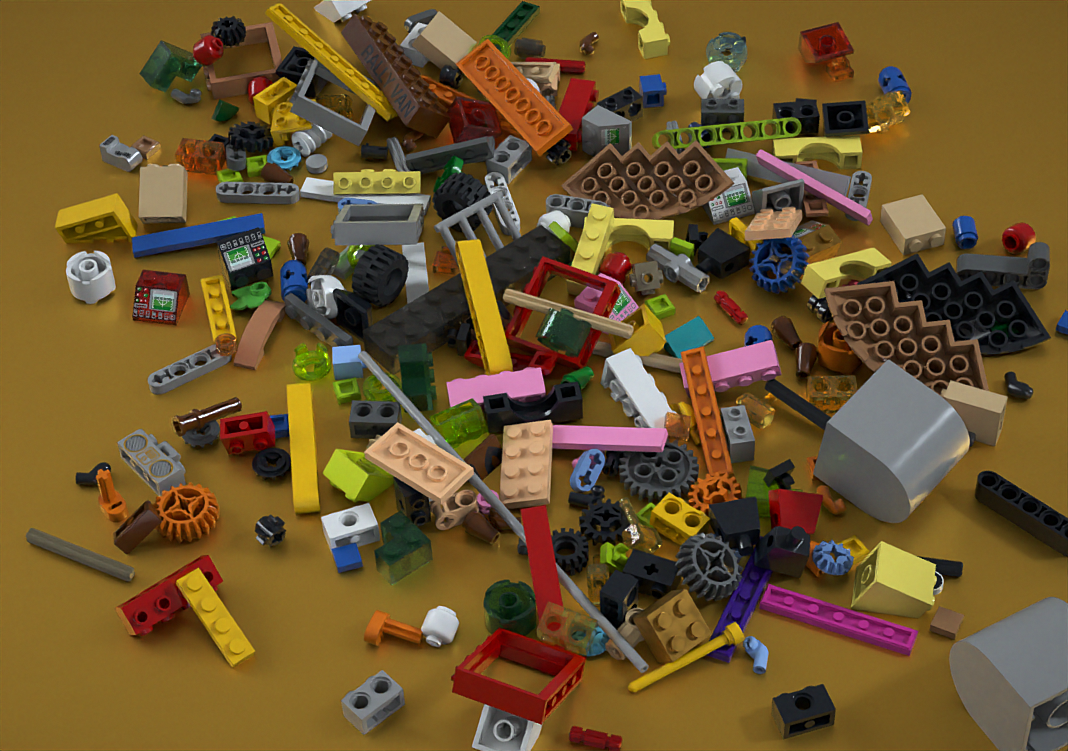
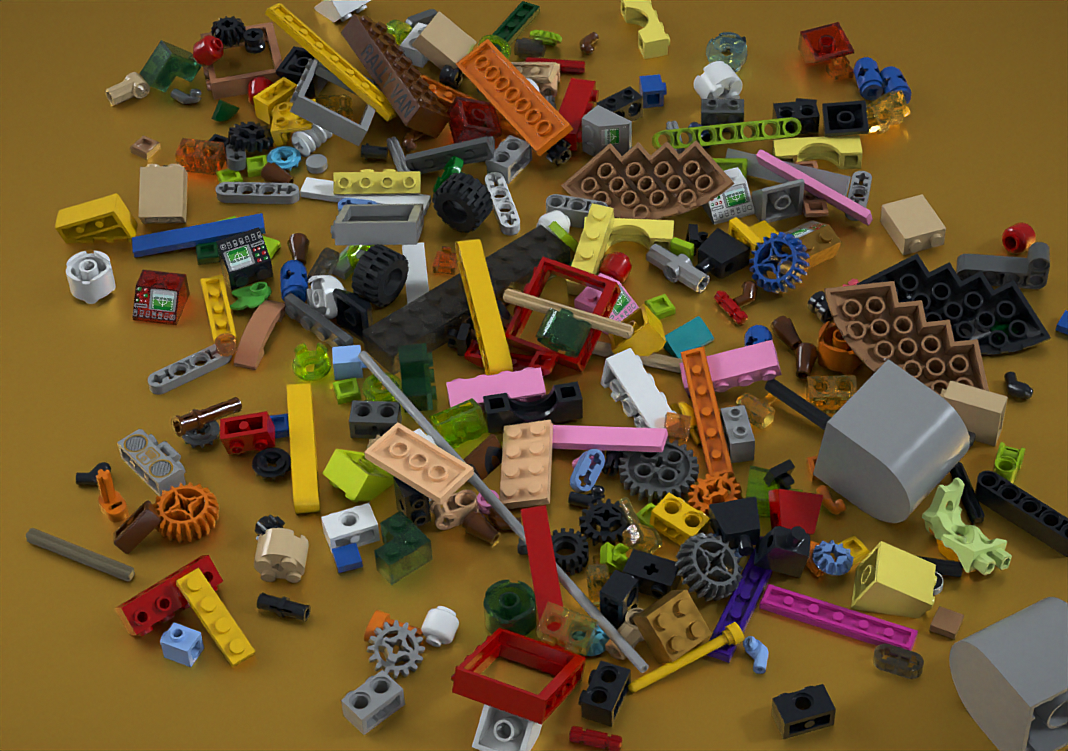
(119, 154): light grey leg -> none
(131, 86): none -> tan piece
(182, 644): none -> light blue brick
(207, 253): none -> dark green tile
(254, 40): none -> black wheel
(281, 555): none -> tan brick
(283, 607): none -> black pin
(386, 646): none -> light grey gear
(399, 30): none -> clear neon green head
(478, 208): light grey bar -> none
(547, 38): none -> lime gear
(582, 375): green cone -> none
(604, 699): none -> black brick
(654, 275): dark tan brick -> none
(749, 294): none -> reddish brown arm
(773, 224): light nougat plate -> none
(854, 266): light yellow arch -> none
(868, 78): none -> blue piece
(898, 661): none -> clear smoke beam
(965, 232): blue brick -> none
(968, 495): none -> black axle
(970, 548): none -> yellowish green hips
(1008, 461): none -> lime piece

